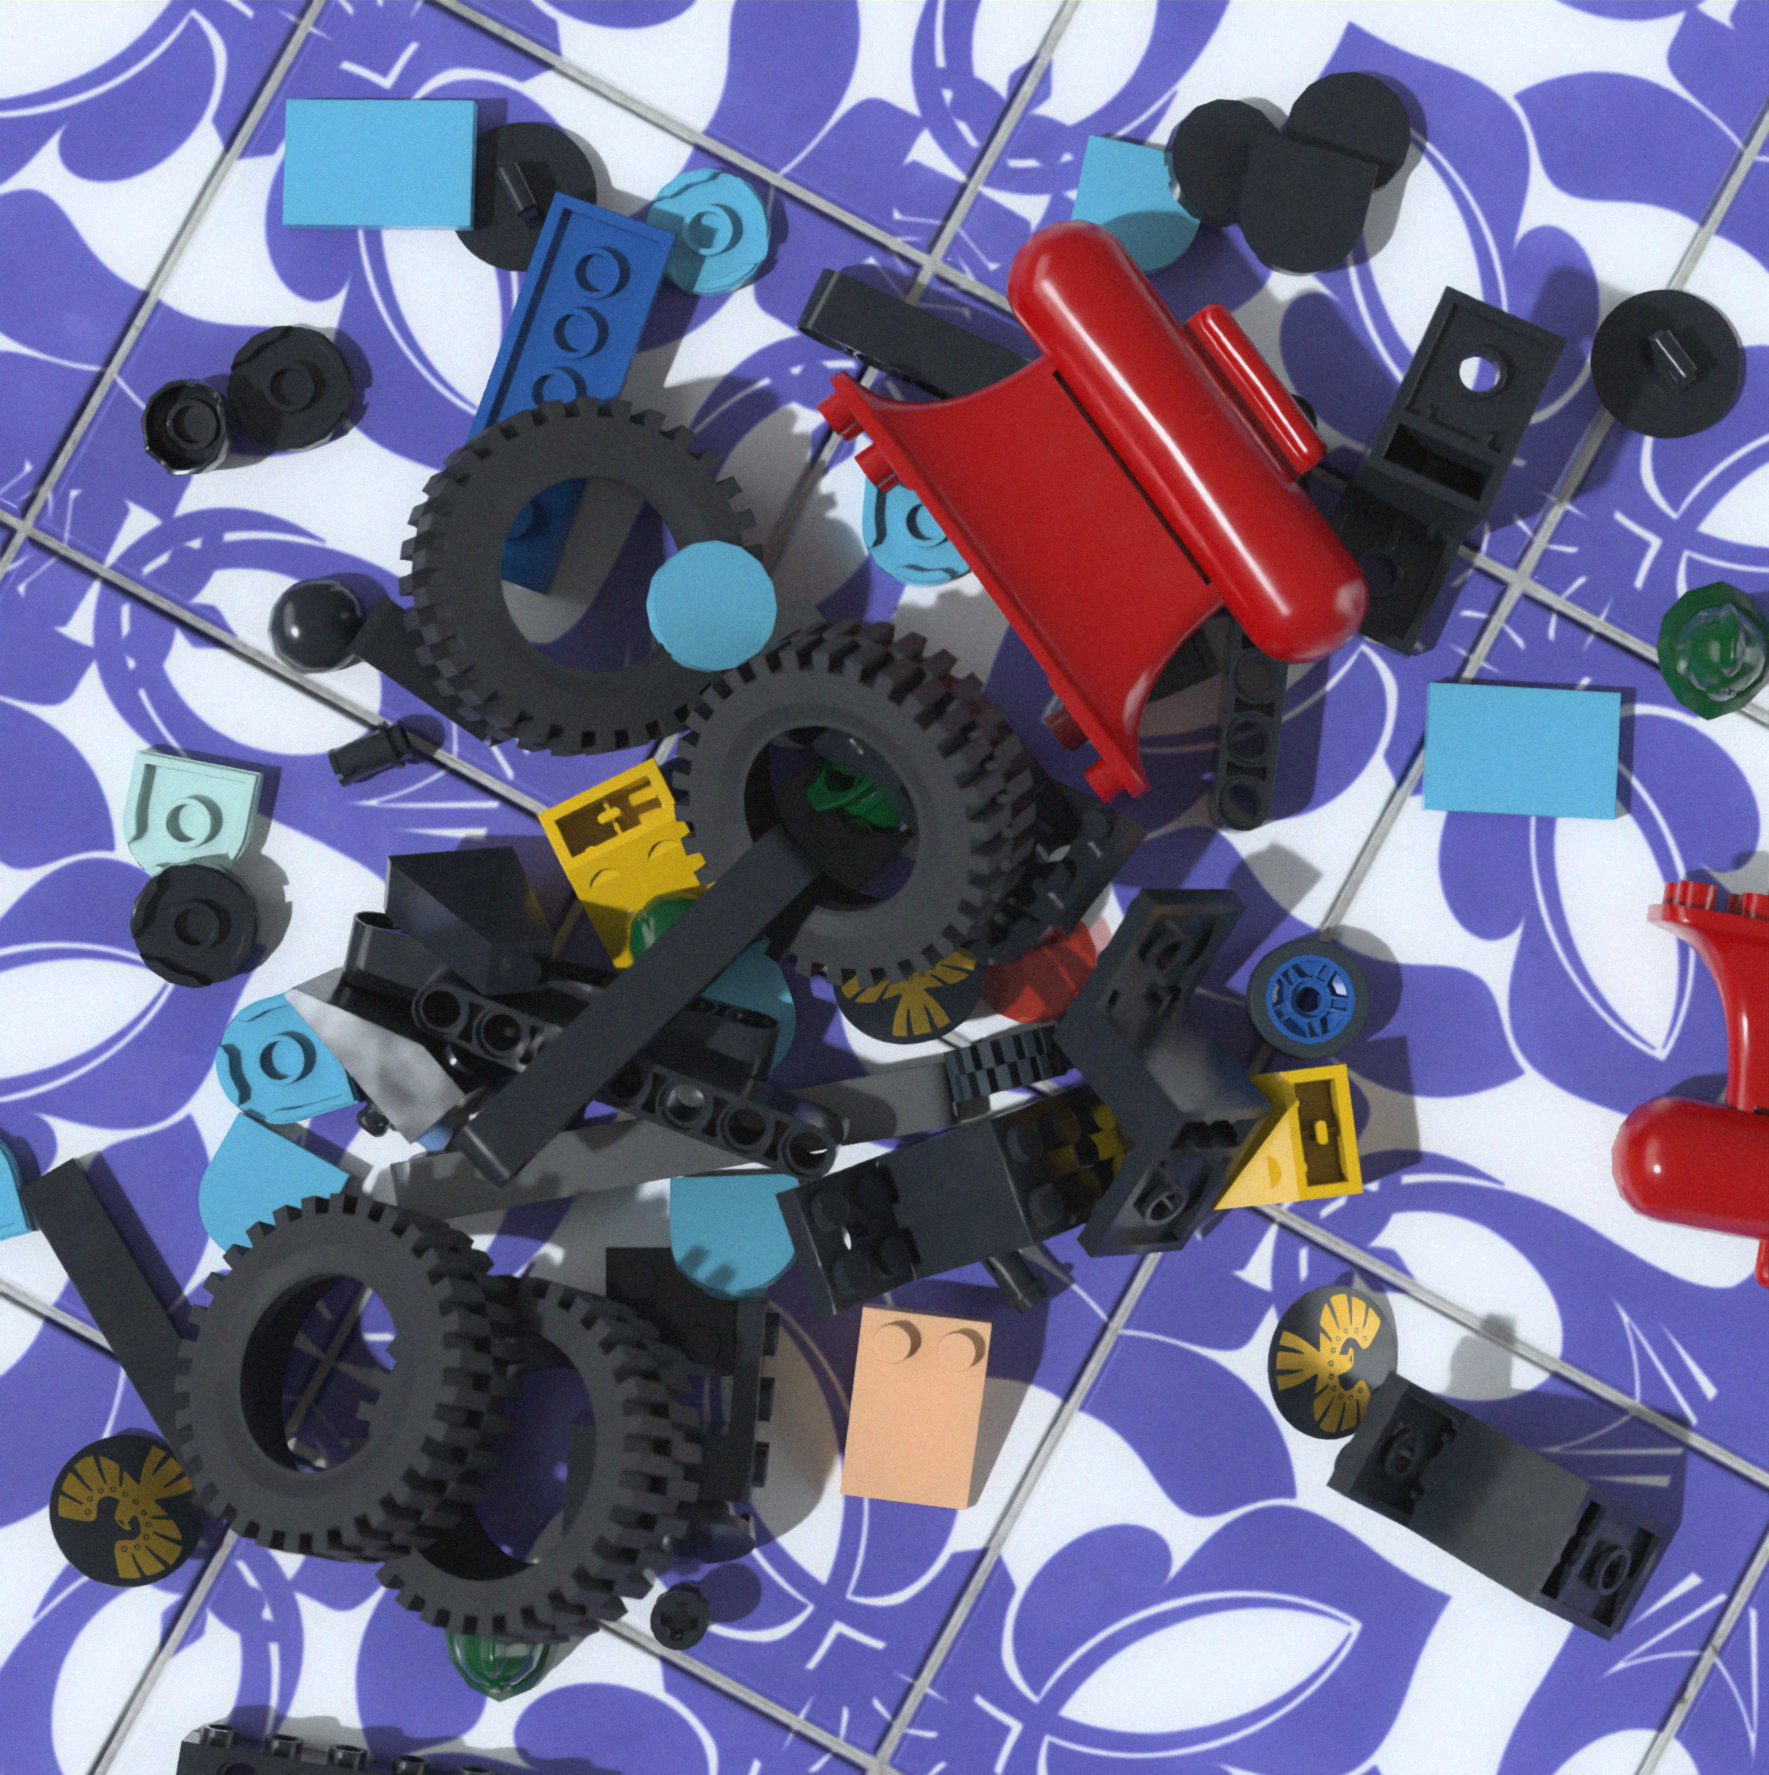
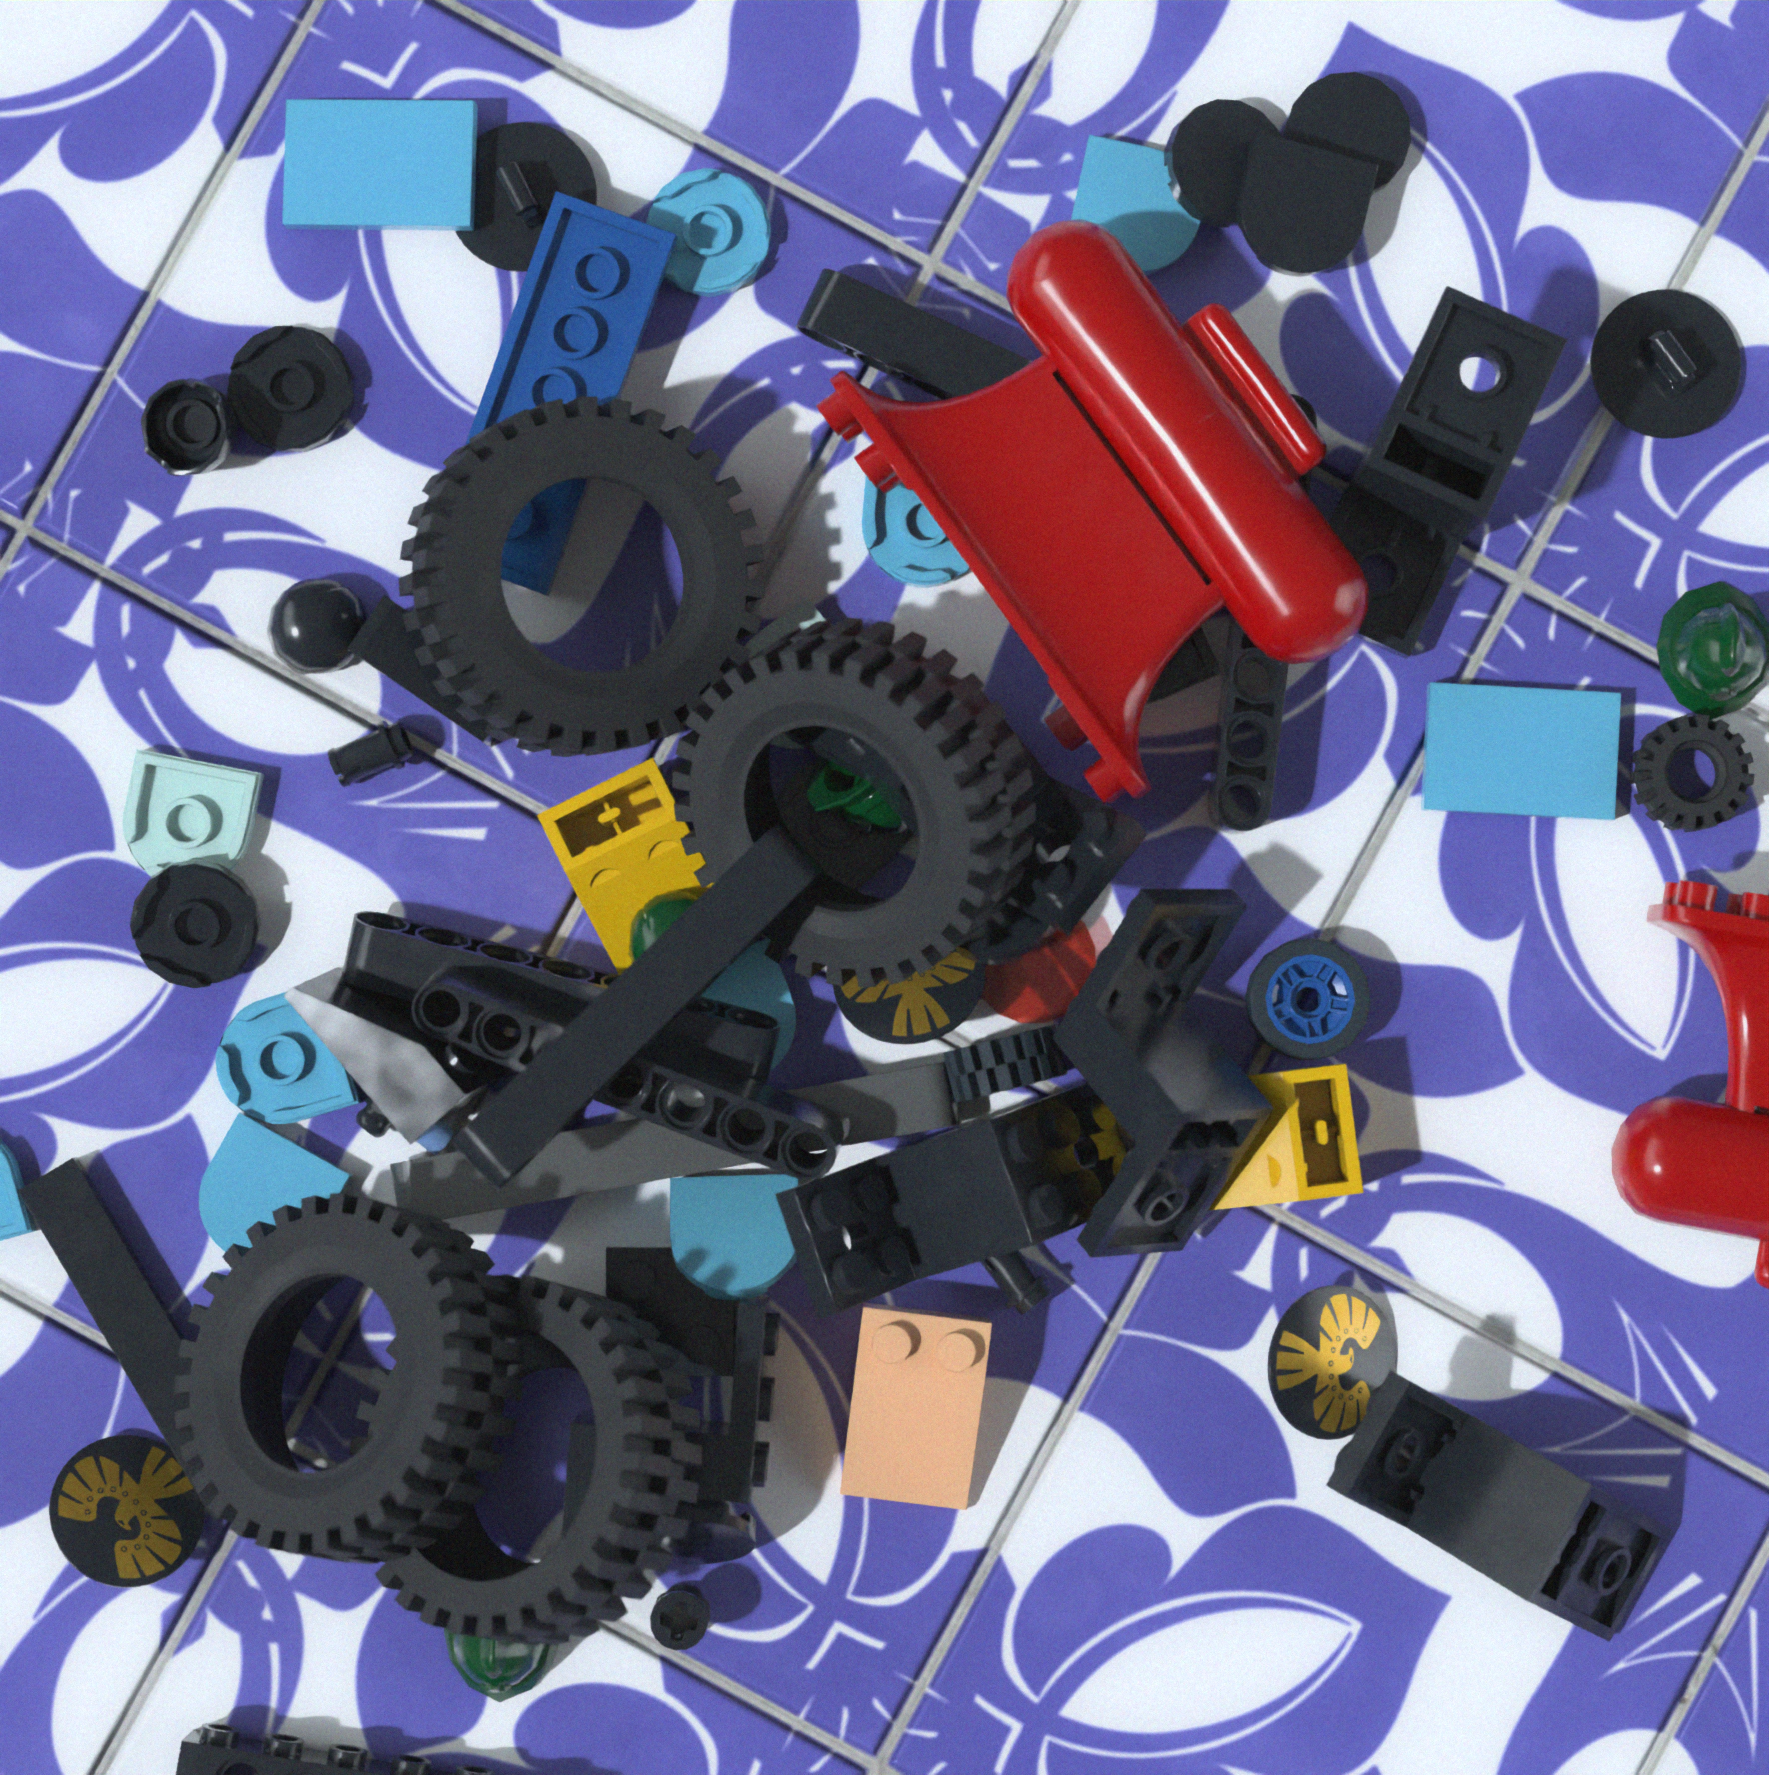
(473, 916): black slope -> none
(711, 606): medium azure tile -> none
(1729, 765): none -> black tyre

